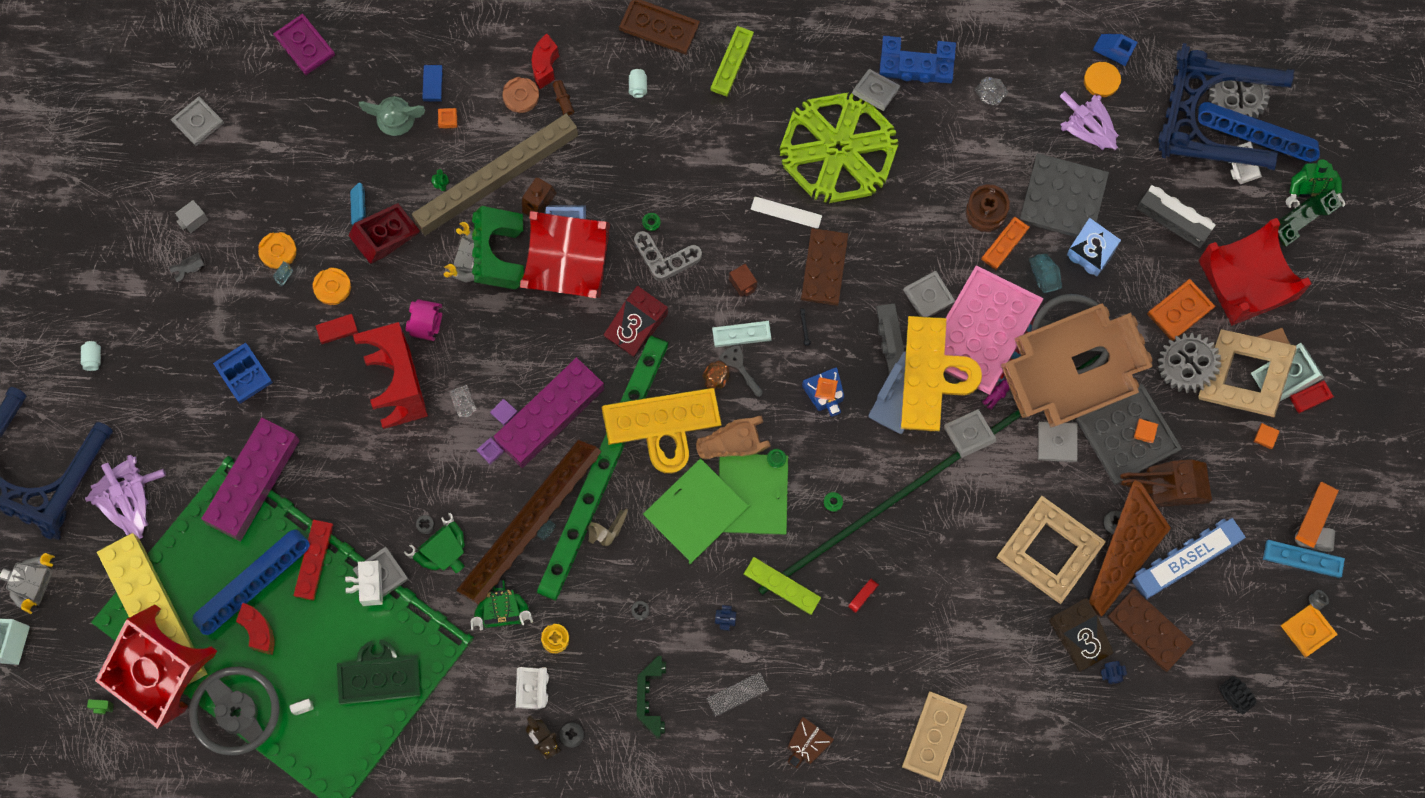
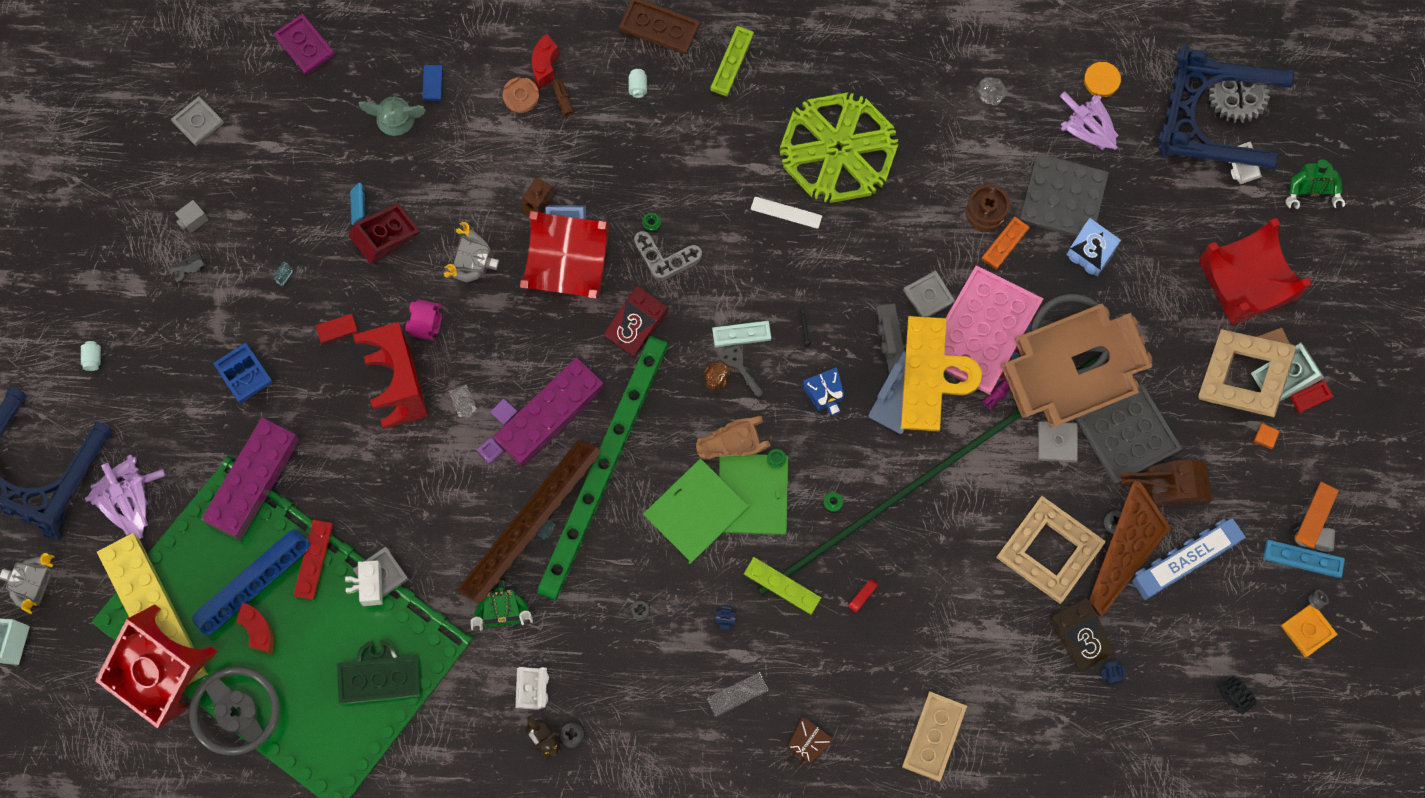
(100, 706): bright green plate -> none
(277, 248): light orange tile -> none
(301, 707): white tile -> none
(331, 286): light orange tile -> none
(425, 518): dark grey bush -> none
(440, 180): green plate -> none
(441, 548): green torso -> none
(447, 118): orange tile -> none
(487, 267): green arch -> none
(495, 174): dark tan brick -> none
(555, 638): yellow wheel -> none
(605, 536): dark tan hair -> none
(652, 671): dark green slope -> none
(661, 417): yellow plate -> none
(743, 280): copper brick -> none
(824, 266): reddish brown plate -> none
(826, 388): orange tile -> none
(876, 89): light grey plate -> none
(917, 65): blue bracket -> none
(970, 433): light grey plate -> none
(1046, 273): clear light blue slope -> none
(1115, 47): blue slope -> none
(1145, 431): orange tile -> none
(1150, 630): reddish brown plate -> none
(1176, 216): dark grey piece -> none
(1181, 310): orange tile -> none
(1202, 352): light grey gear -> none
(1264, 138): blue beam -> none
(1306, 212): dark green slope -> none

